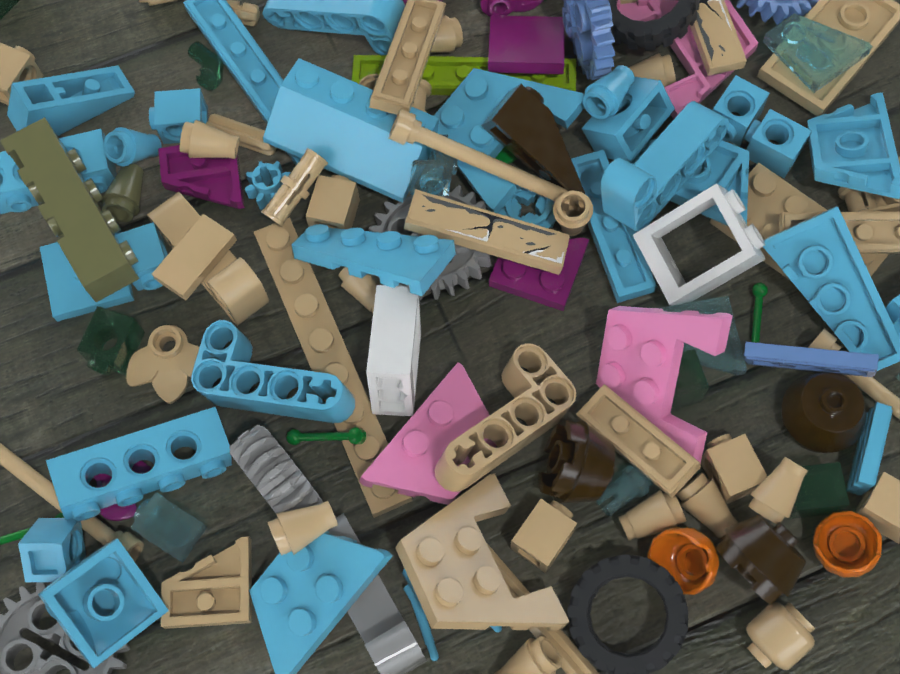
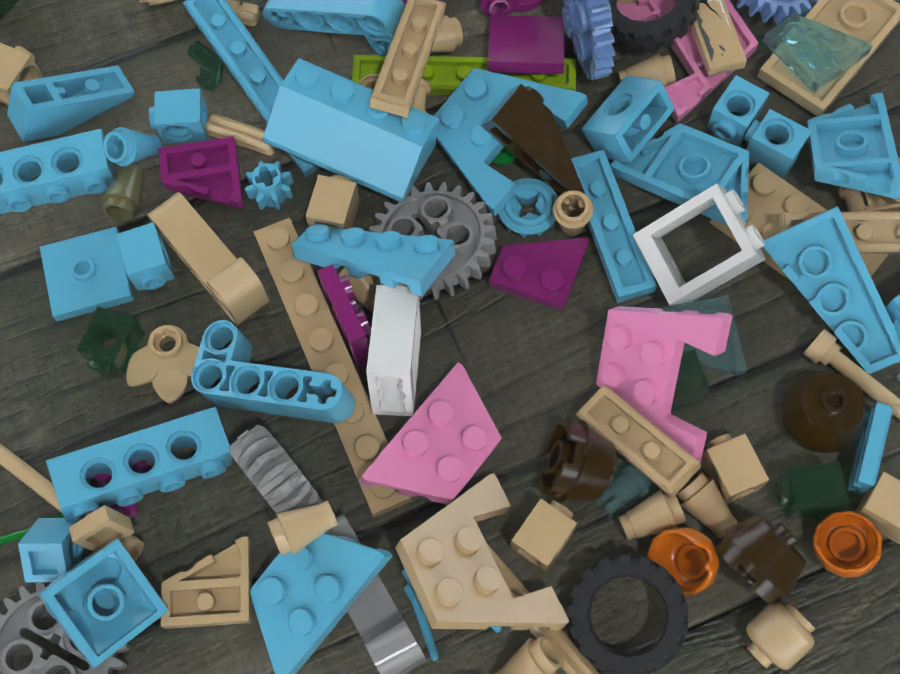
(72, 209): olive wedge -> none
(100, 528): none -> tan plate
(167, 526): clear light blue bracket -> none
(194, 257): tan tile -> none
(205, 141): tan cone -> none
(294, 187): tan pin -> none
(350, 320): none -> magenta plate
(355, 436): green hinge -> none
(409, 130): tan piece -> none
(433, 174): clear light blue bracket -> none
(487, 232): tan tile -> none
(502, 426): tan beam -> none
(606, 94): medium azure cone -> none
(642, 189): medium azure beam -> none
(759, 290): green hinge -> none
(779, 491): tan cone -> none
(811, 359): medium blue tile -> none

